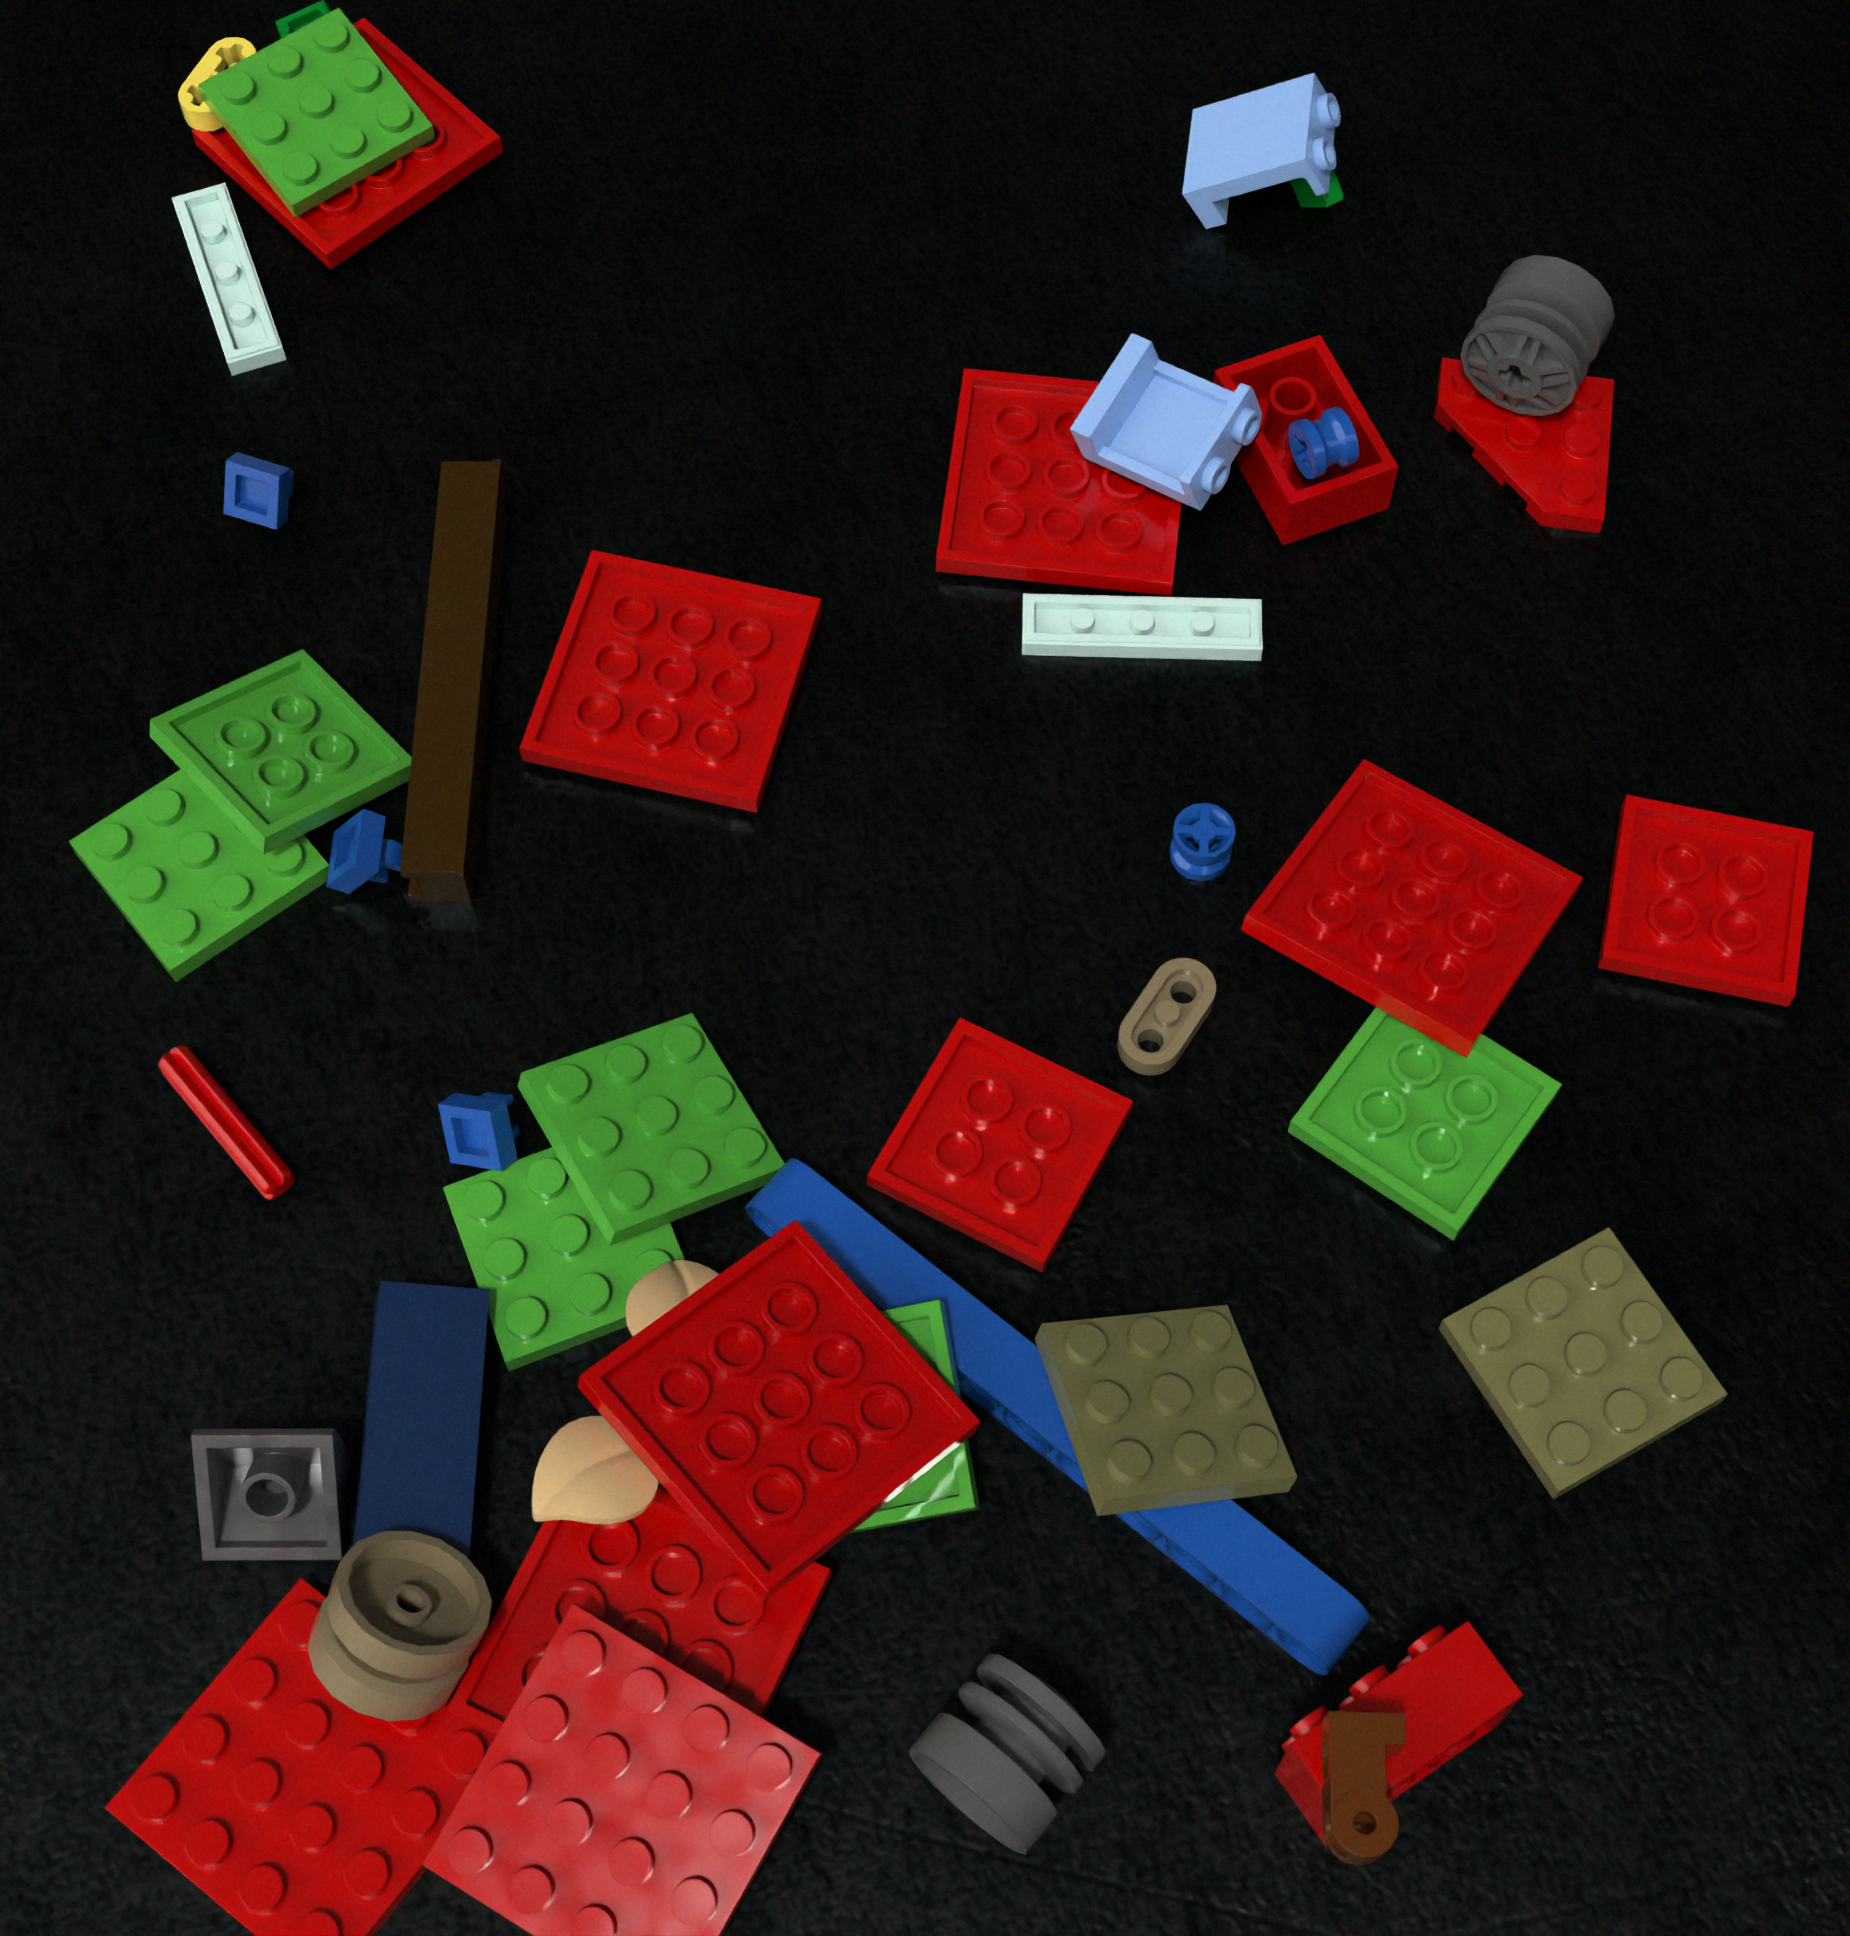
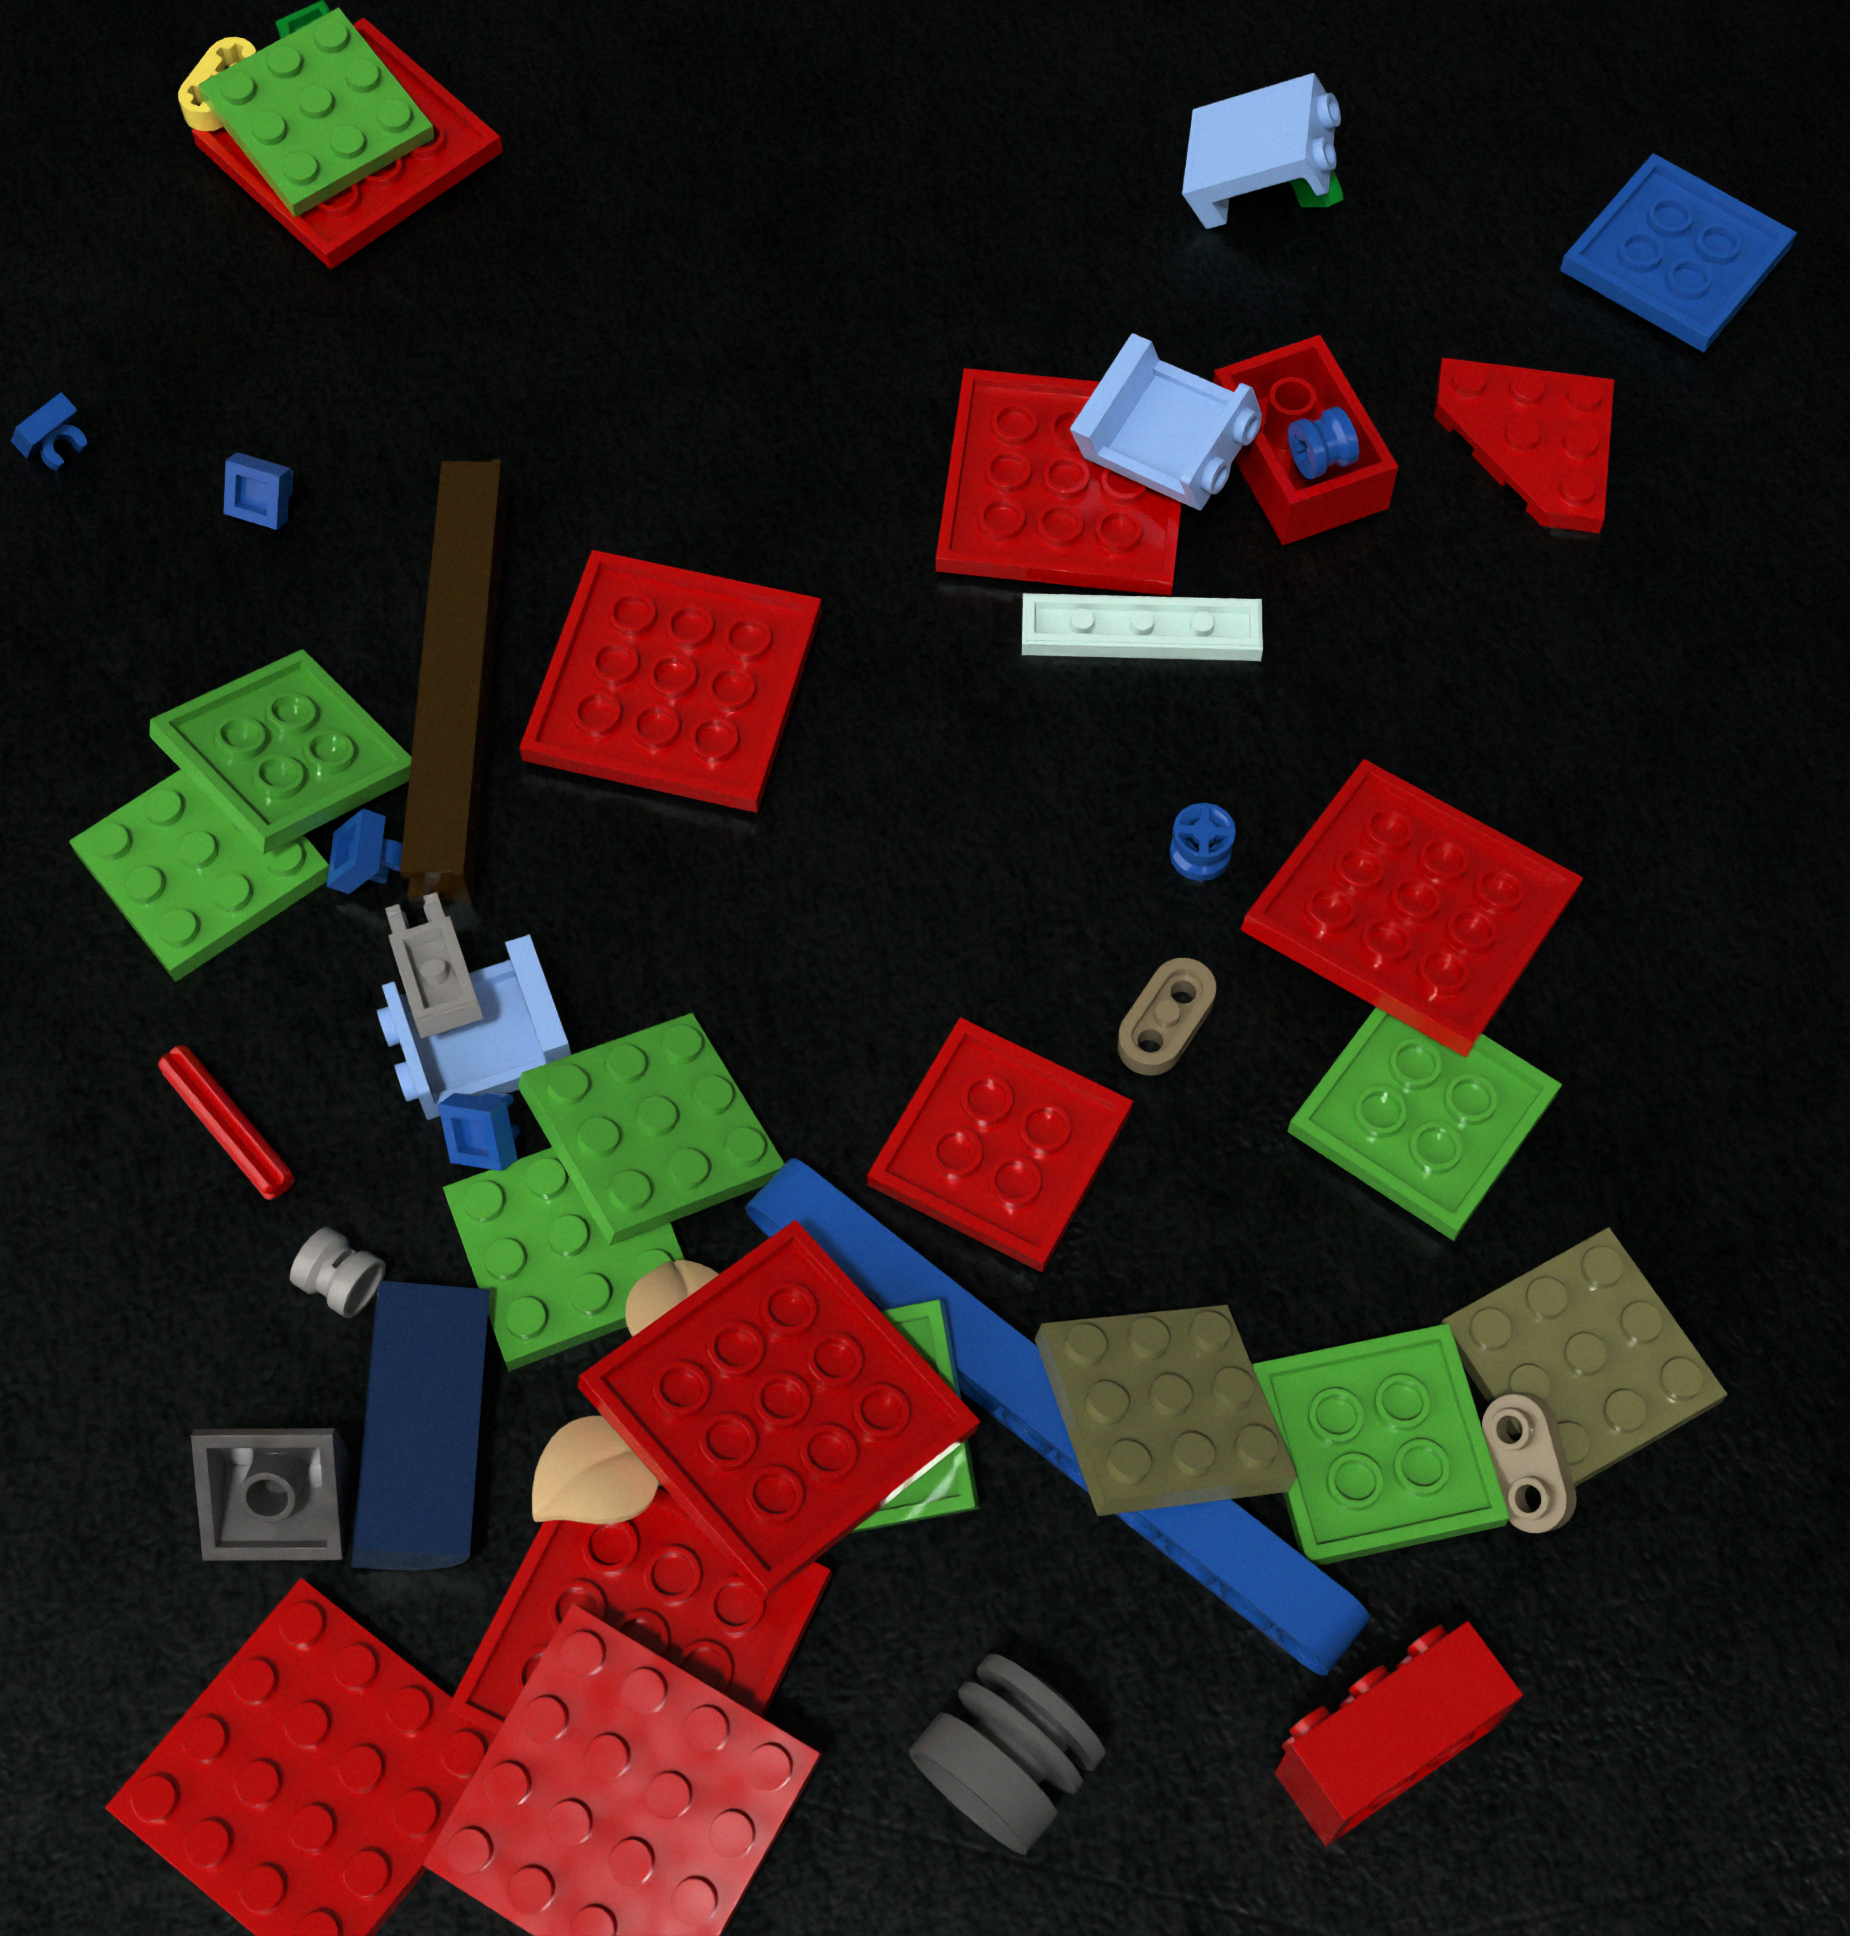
(47, 426): none -> blue tile
(229, 279): light aqua tile -> none
(337, 1272): none -> light grey wheel
(399, 1625): dark tan wheel -> none
(433, 970): none -> light grey hinge
(488, 1054): none -> light blue panel
(1356, 1811): reddish brown leg -> none
(1382, 1445): none -> bright green plate
(1532, 1460): none -> dark tan plate
(1537, 335): dark grey wheel -> none
(1678, 252): none -> blue plate
(1706, 900): red plate -> none

